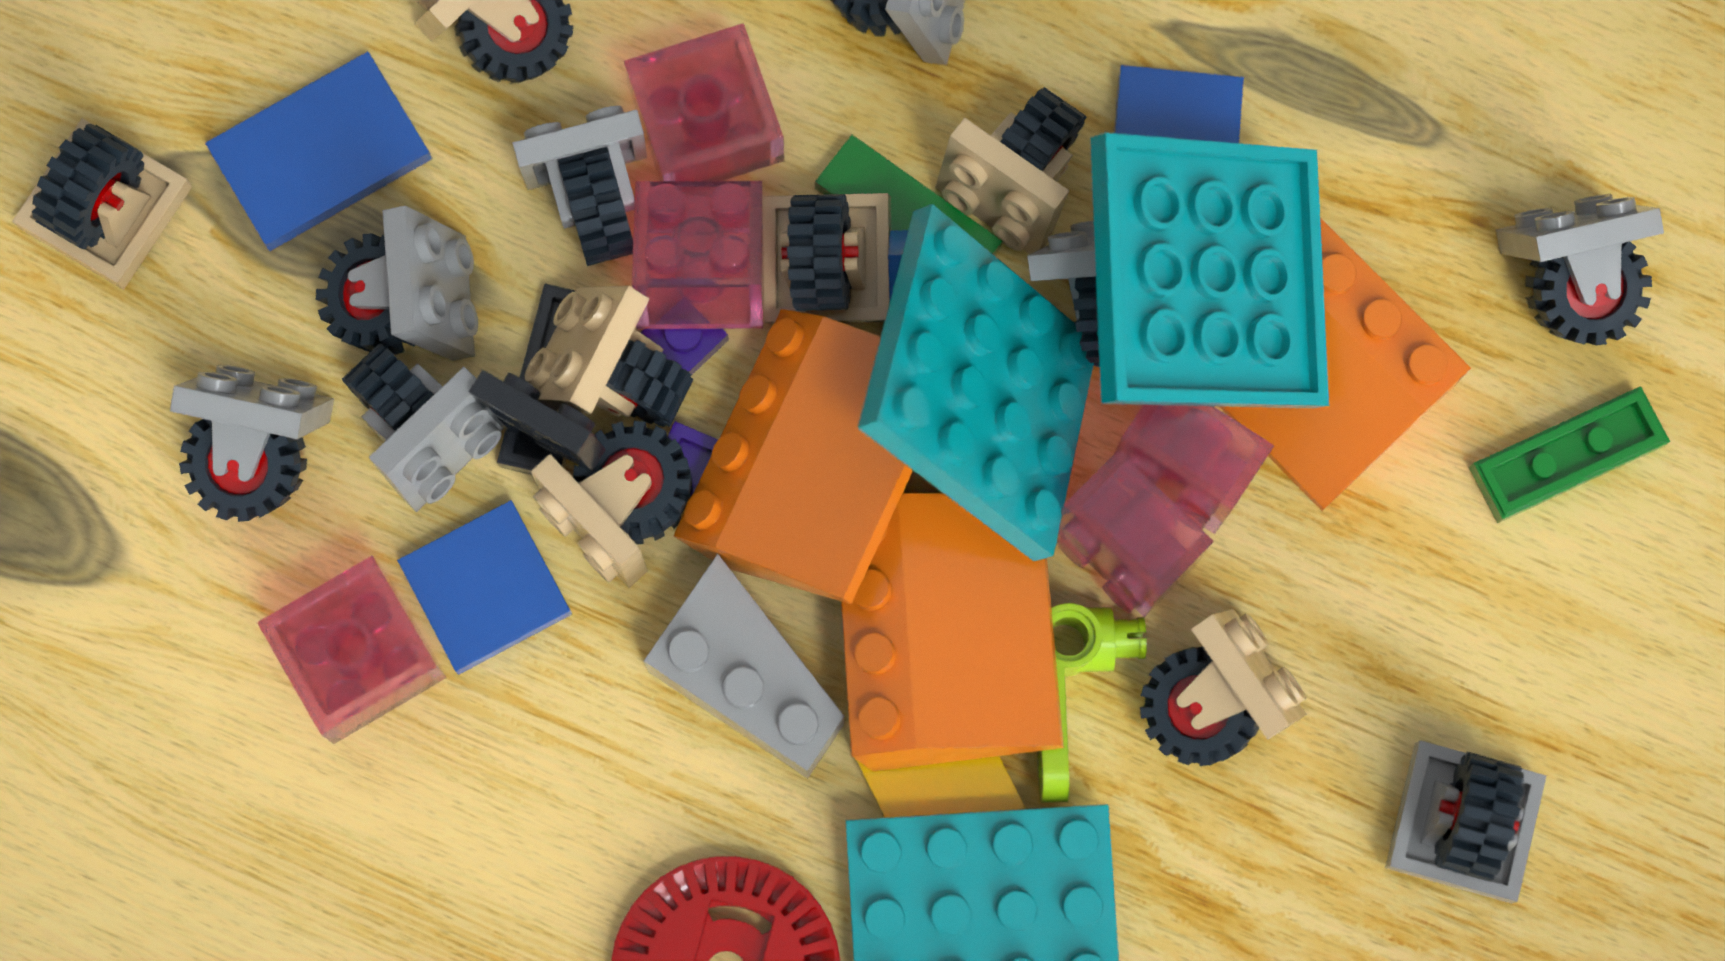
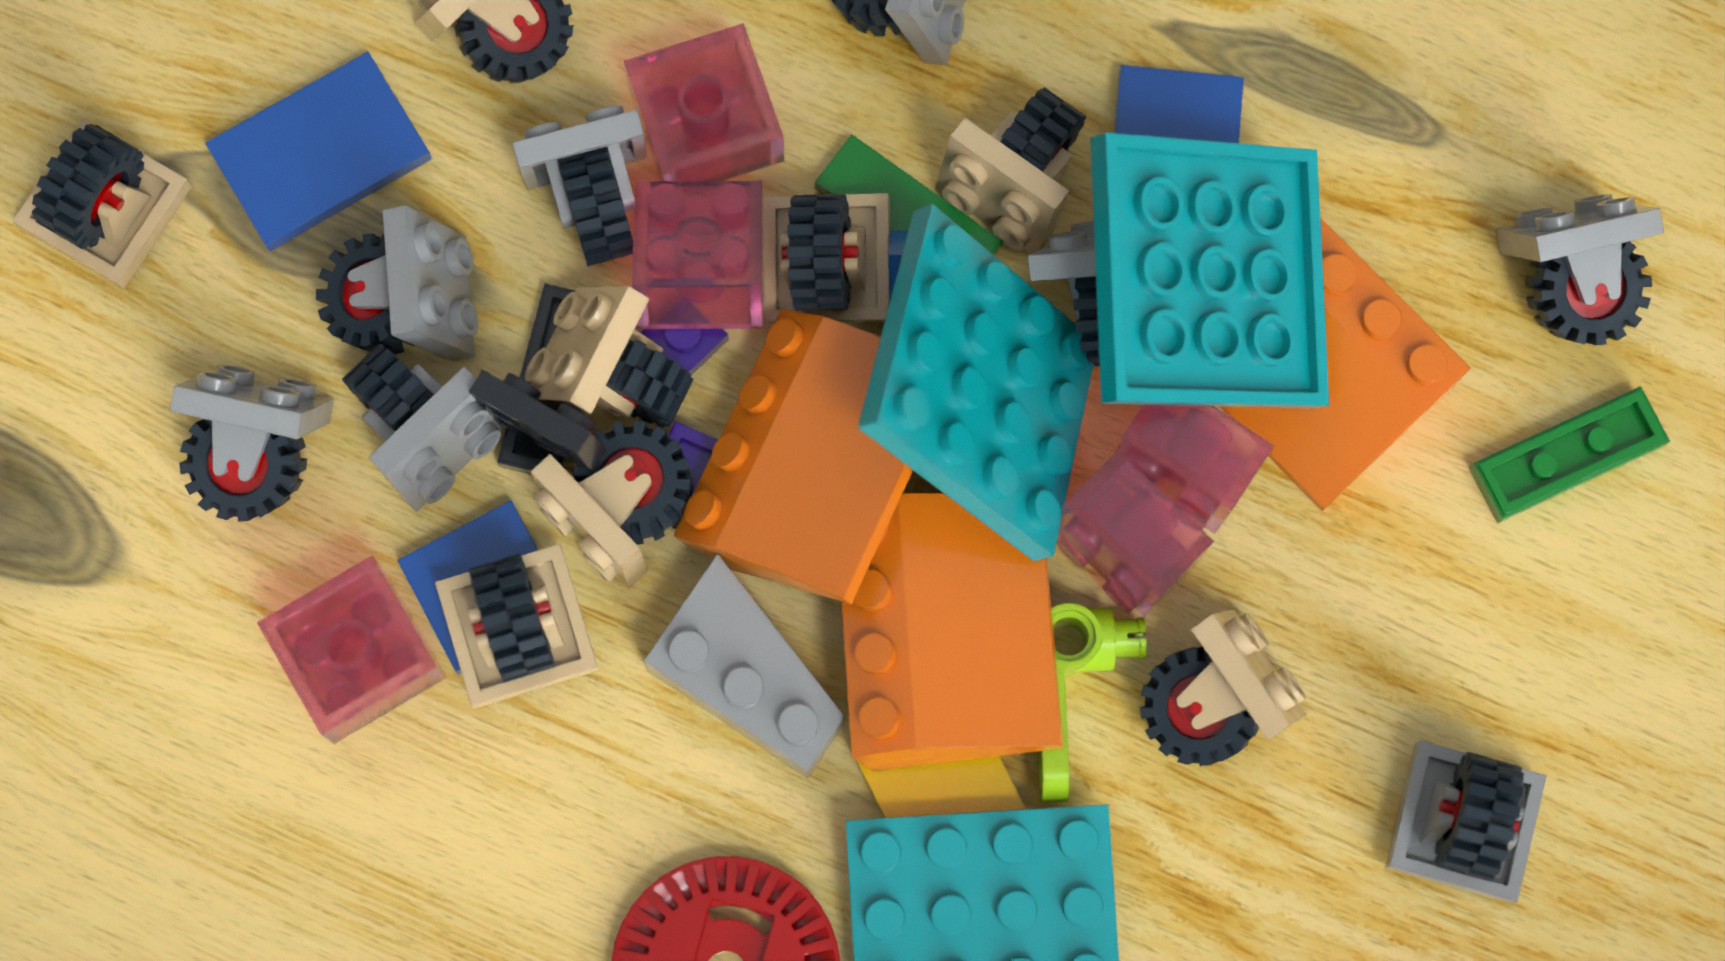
(516, 625): none -> tan plate

